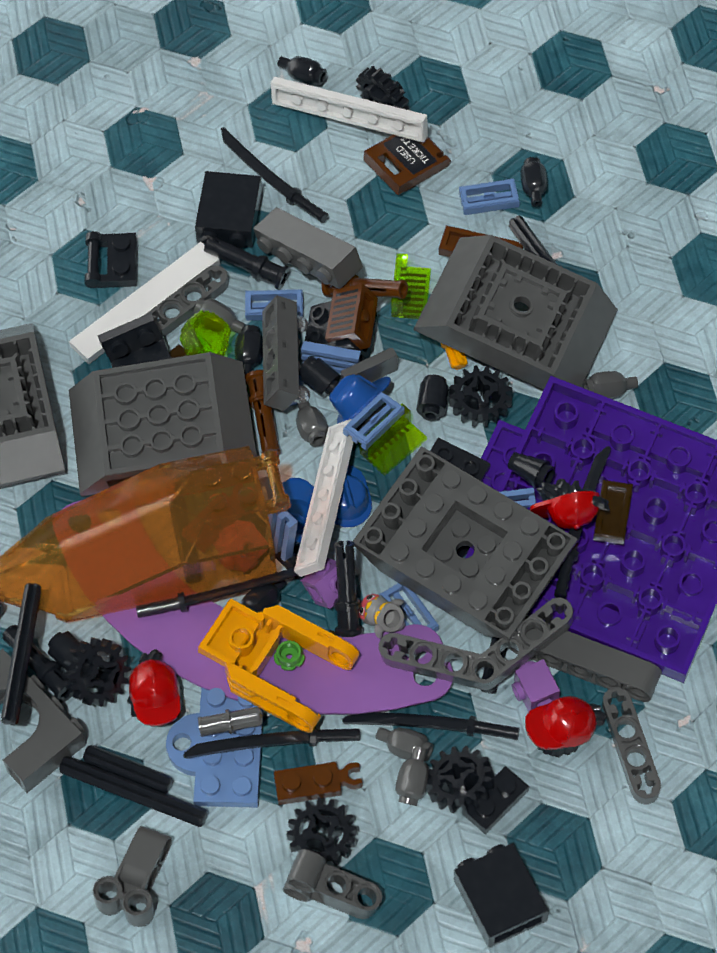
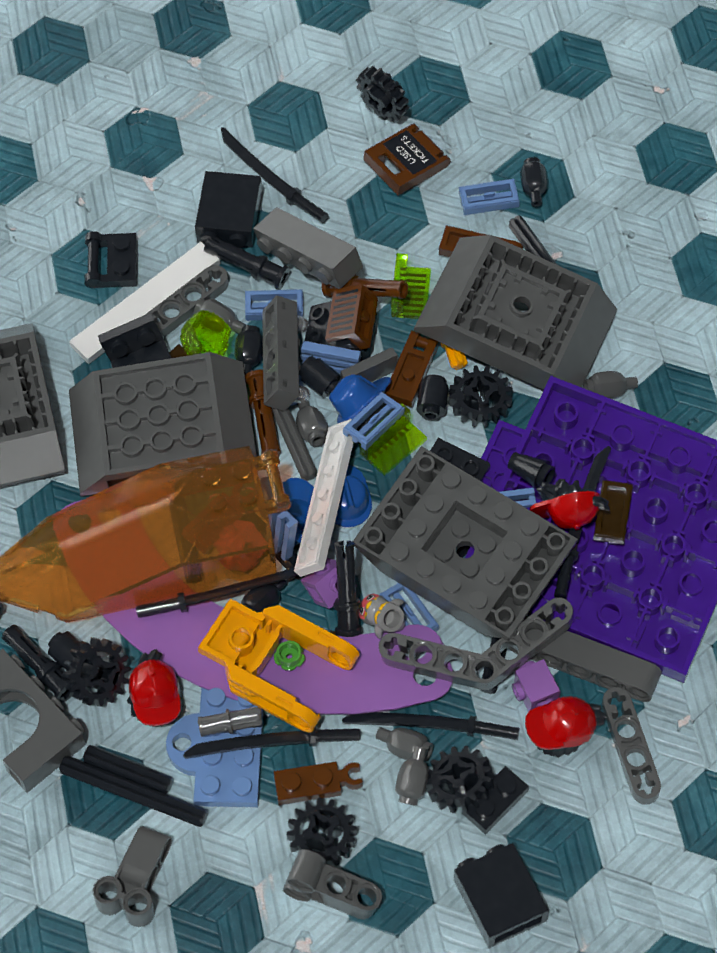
(21, 654): black axle -> none
(295, 444): none -> dark grey axle
(303, 70): black plant -> none
(349, 109): white tile -> none
(411, 368): none -> reddish brown plate

